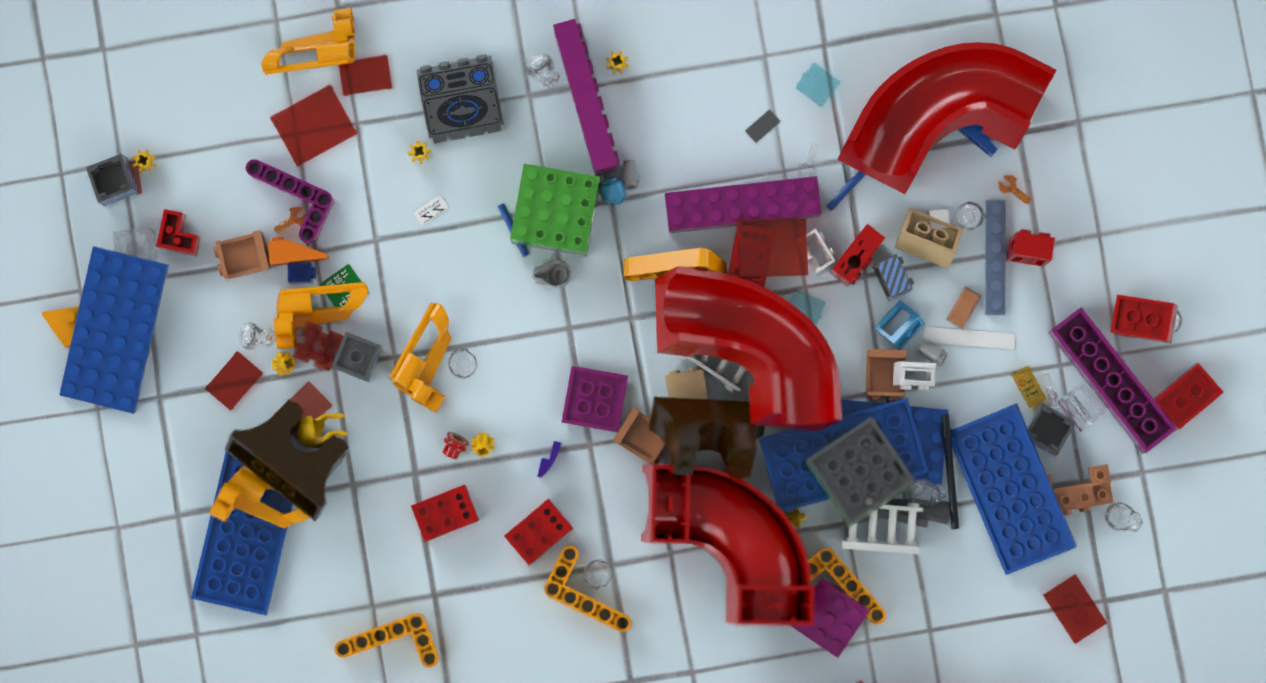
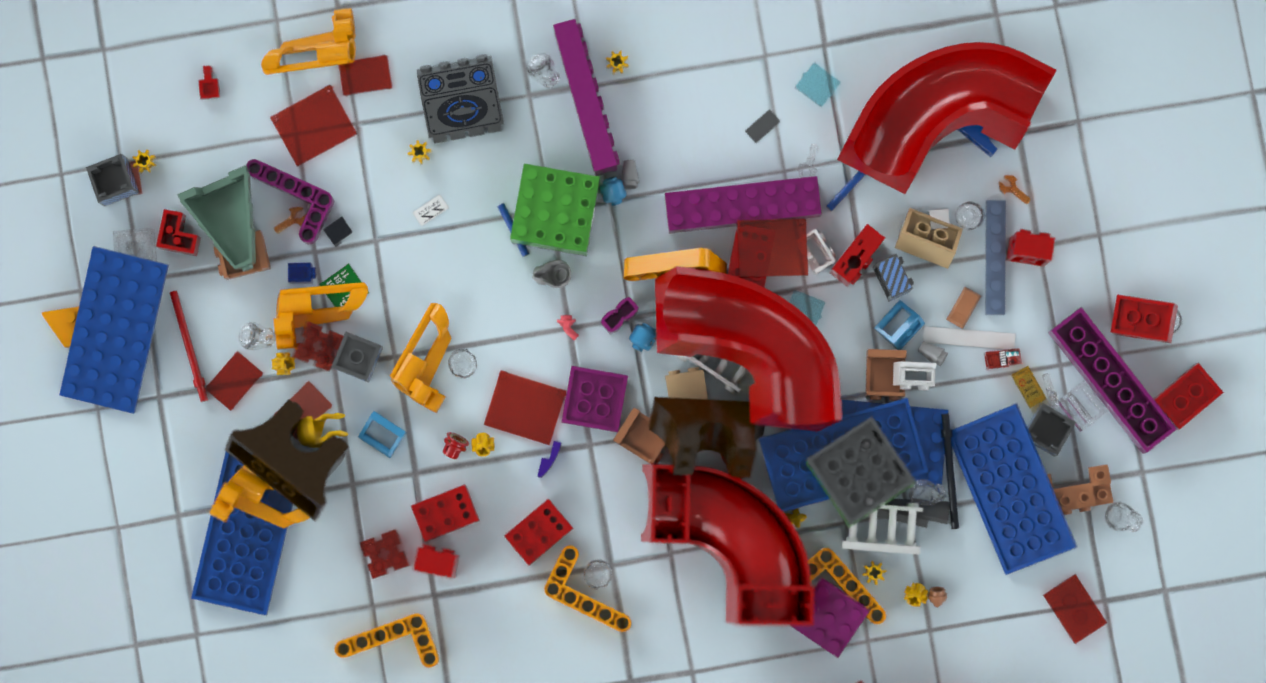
(198, 381): none -> red bar
(208, 86): none -> red plate
(226, 216): none -> sand green cone
(285, 251): orange slope -> none
(338, 231): none -> black panel
(373, 549): none -> clear red brick
(388, 425): none -> dark azure tile
(436, 562): none -> red piece
(525, 407): none -> clear red piece
(566, 322): none -> coral plate
(615, 318): none -> magenta brick
(643, 337): none -> dark azure head
(878, 576): none -> yellow gear
(916, 594): none -> yellow gear
(937, 596): none -> nougat plate
(1002, 358): none -> clear red leg

